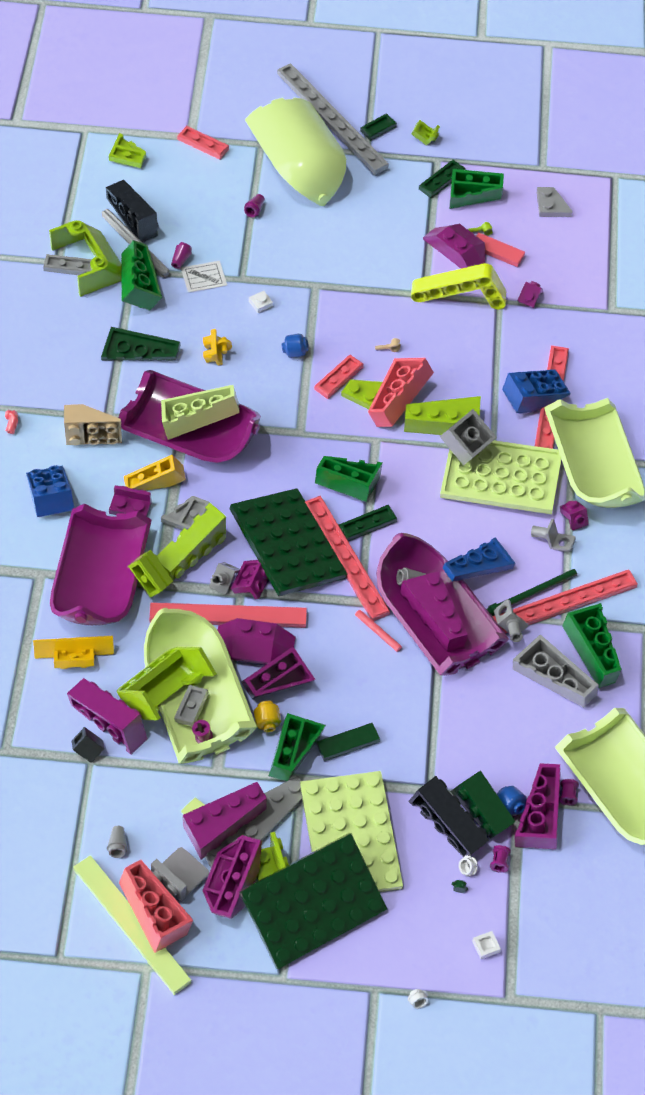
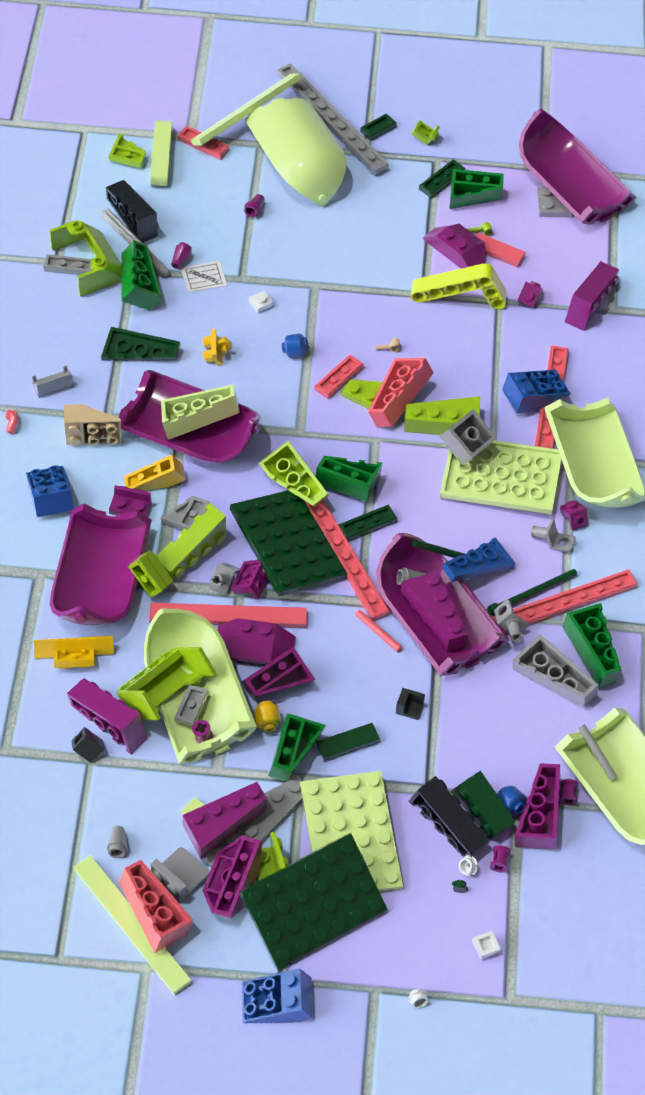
(52, 383): none -> light grey hinge
(161, 153): none -> yellowish green beam
(246, 109): none -> yellowish green tile
(278, 998): none -> blue slope
(293, 473): none -> lime wedge
(410, 703): none -> pearl dark grey panel
(436, 549): none -> dark green bar
(571, 170): none -> magenta panel
(591, 295): none -> magenta wedge
(597, 752): none -> light grey bar

